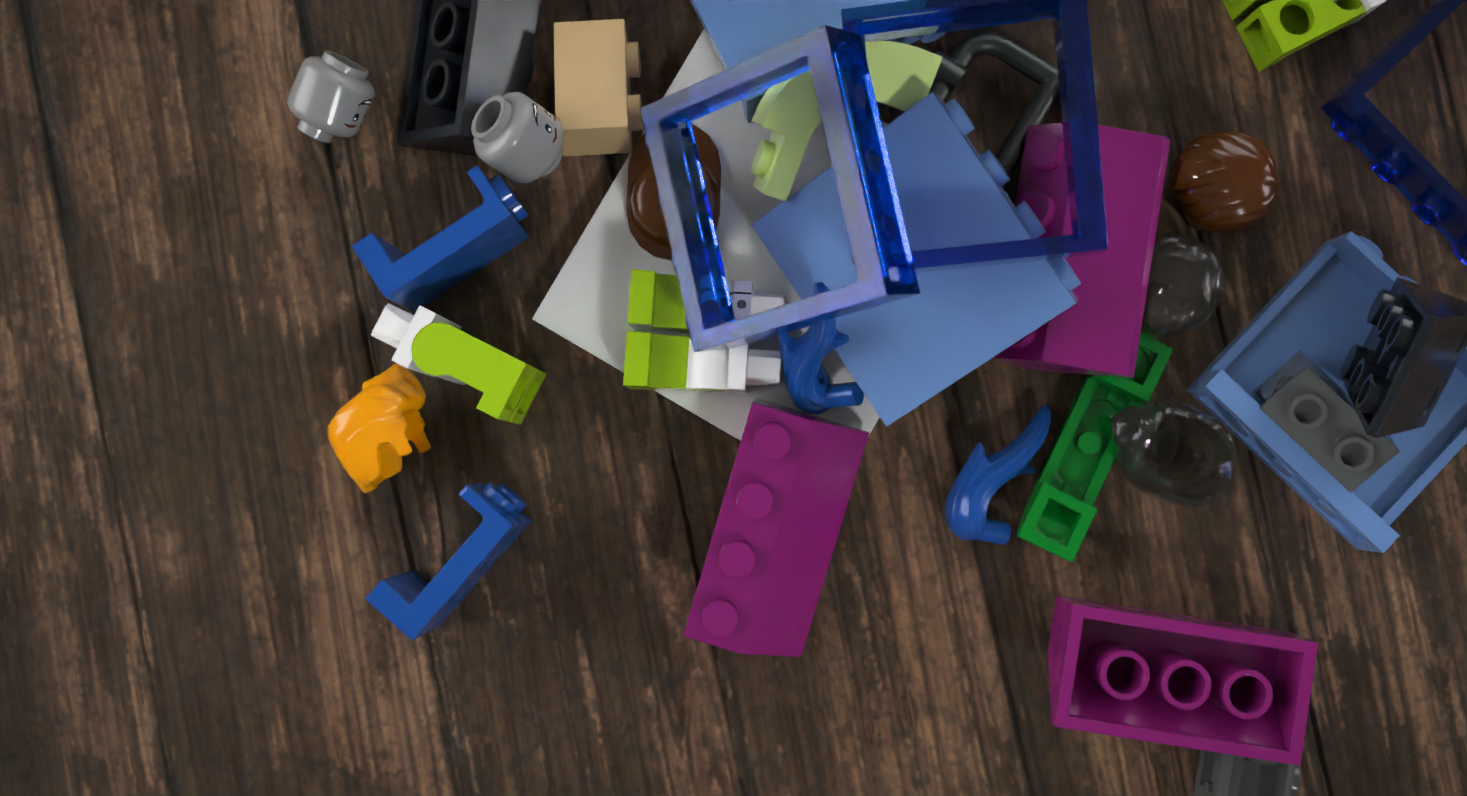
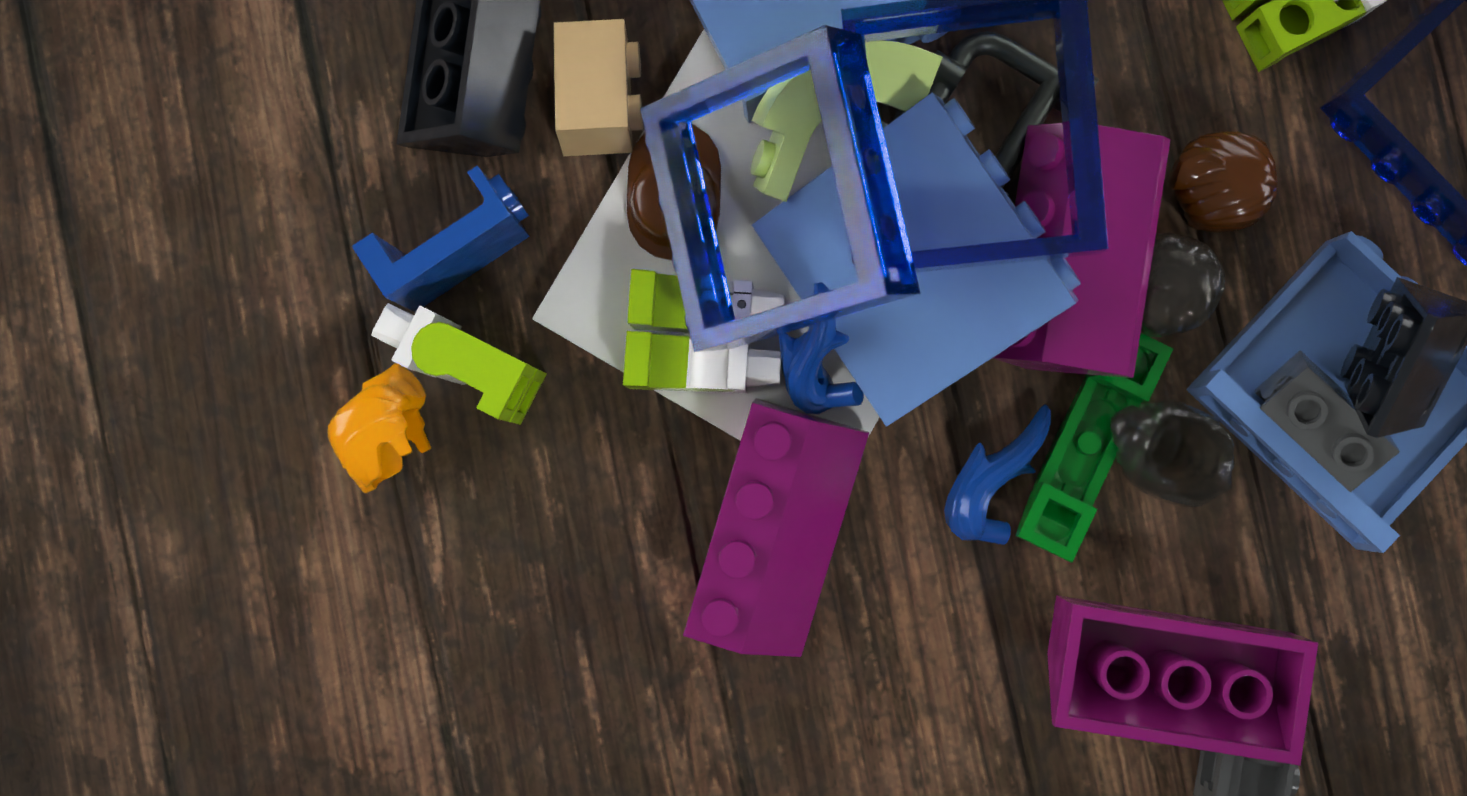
(330, 96): light grey head -> none
(421, 606): blue panel -> none
(517, 137): light grey head -> none

